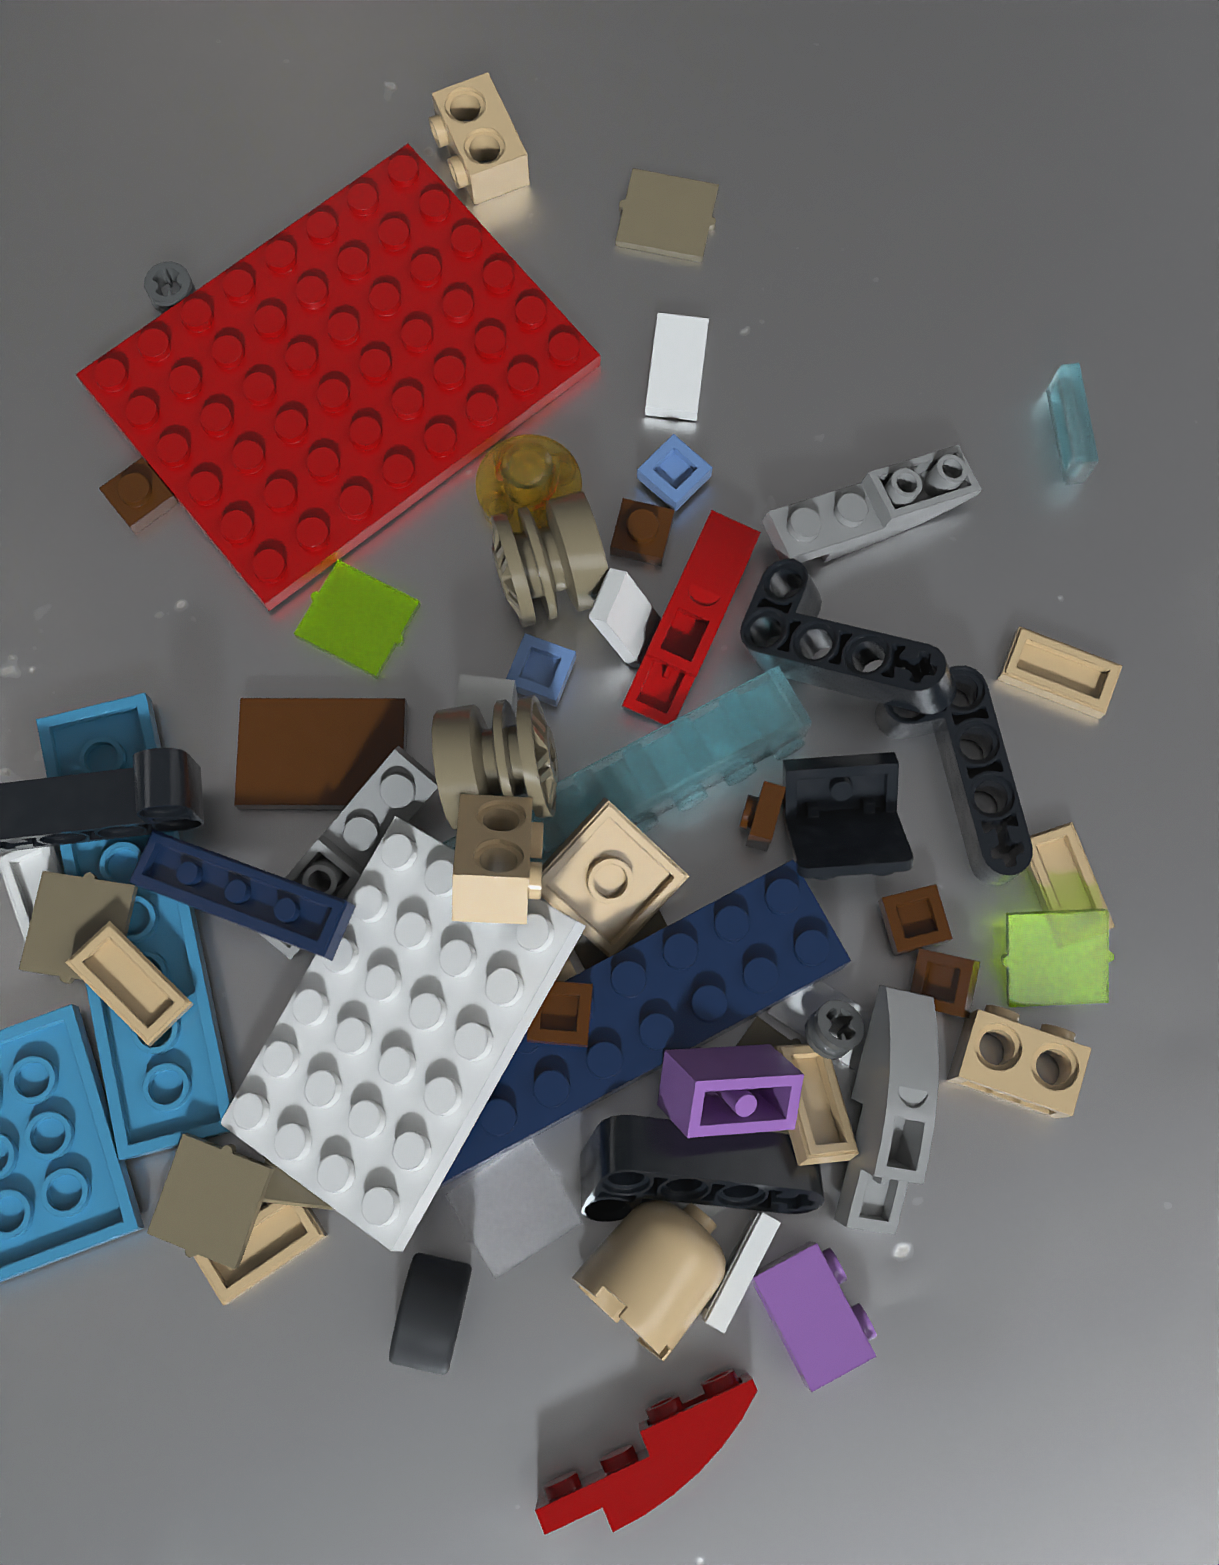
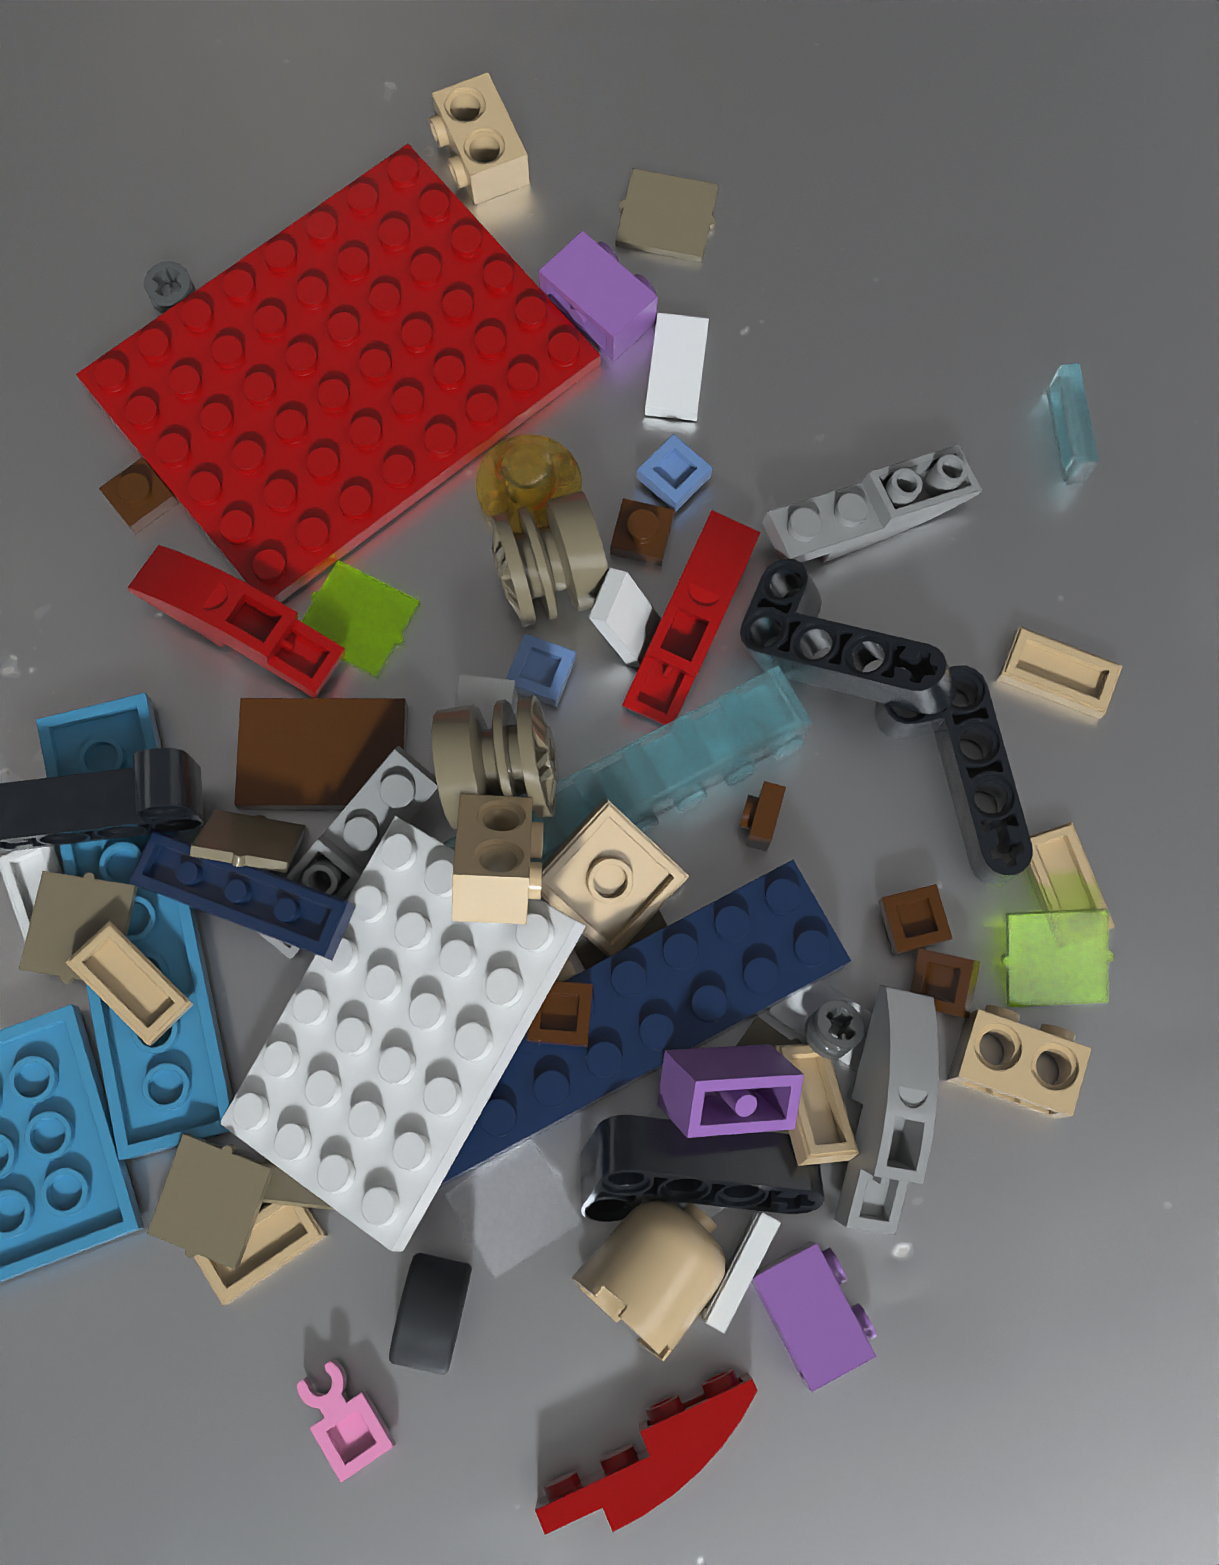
(237, 616): none -> red slope
(248, 841): none -> dark tan piece
(351, 1429): none -> bright pink plate
(599, 295): none -> medium lavender brick
(844, 816): black bracket -> none

